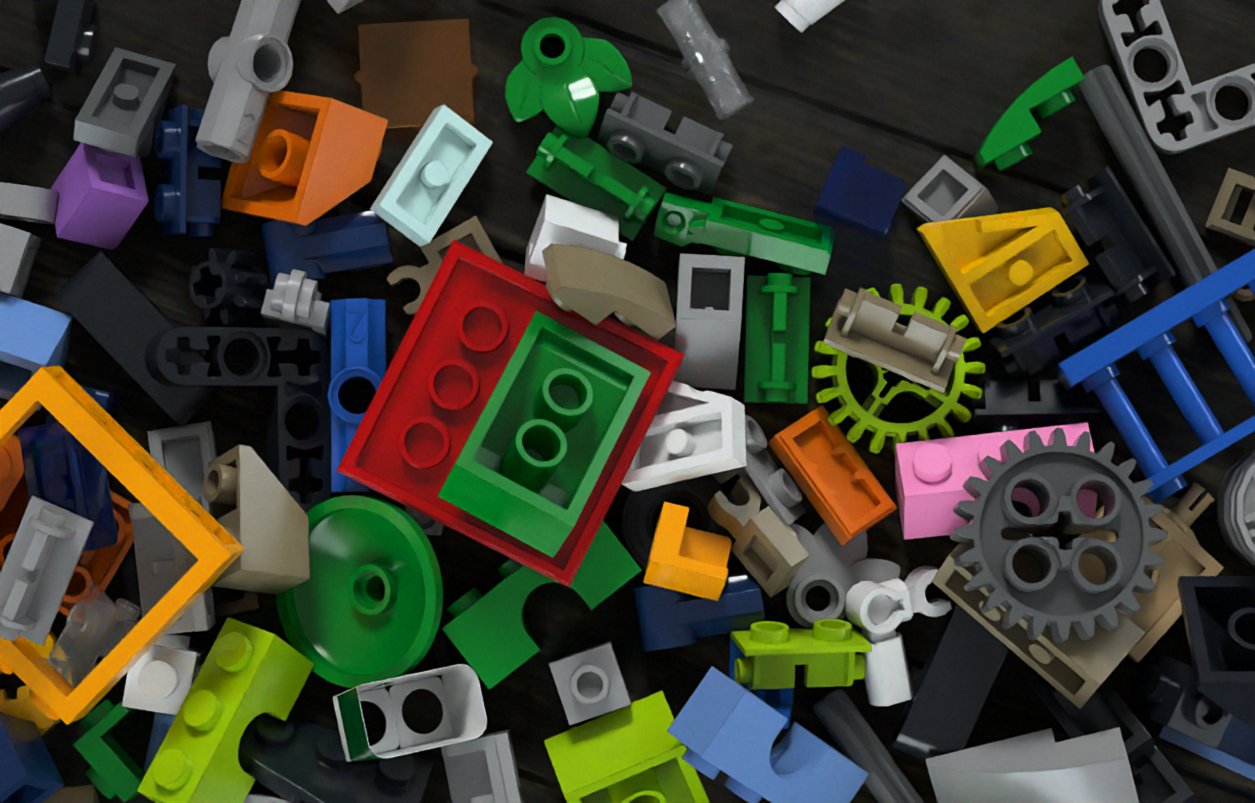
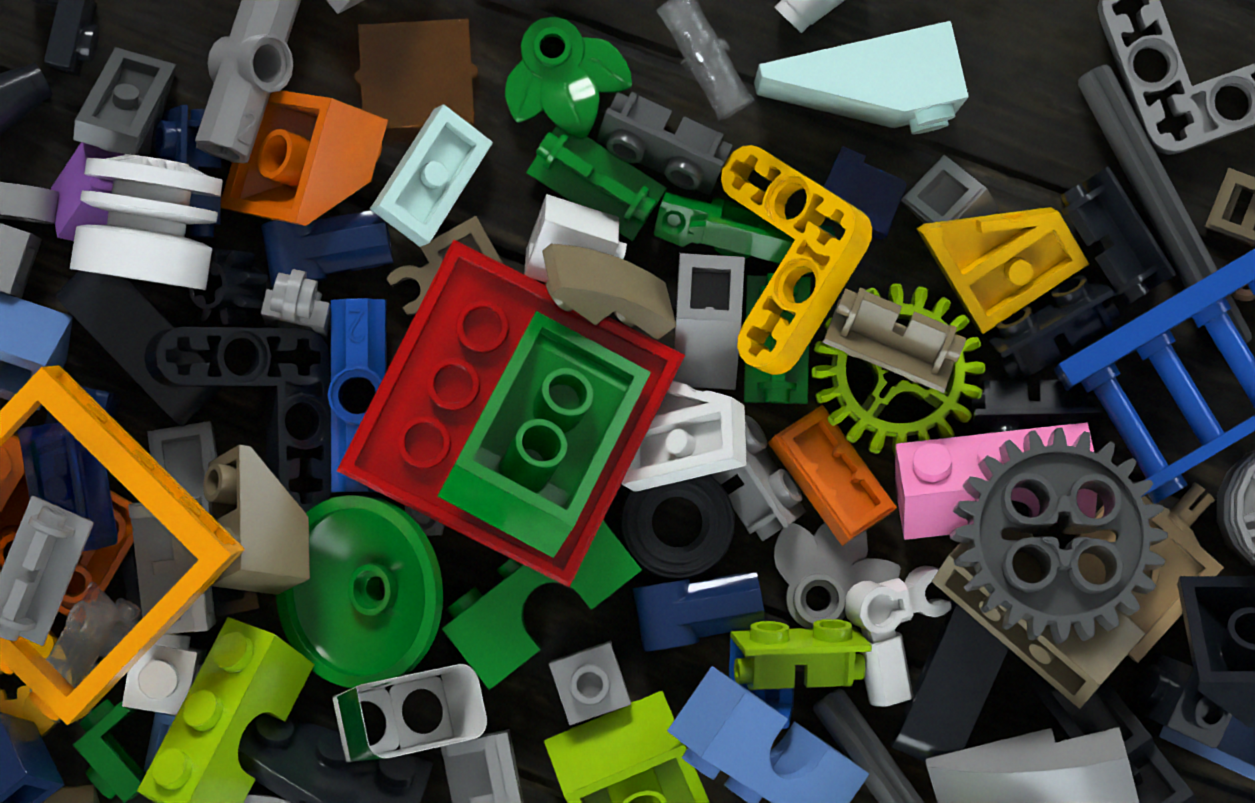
(146, 222): none -> white wheel
(687, 557): light orange panel -> none
(762, 541): dark tan plate -> none
(811, 251): none -> yellow beam
(879, 80): none -> light aqua slope
(1013, 131): green slope -> none

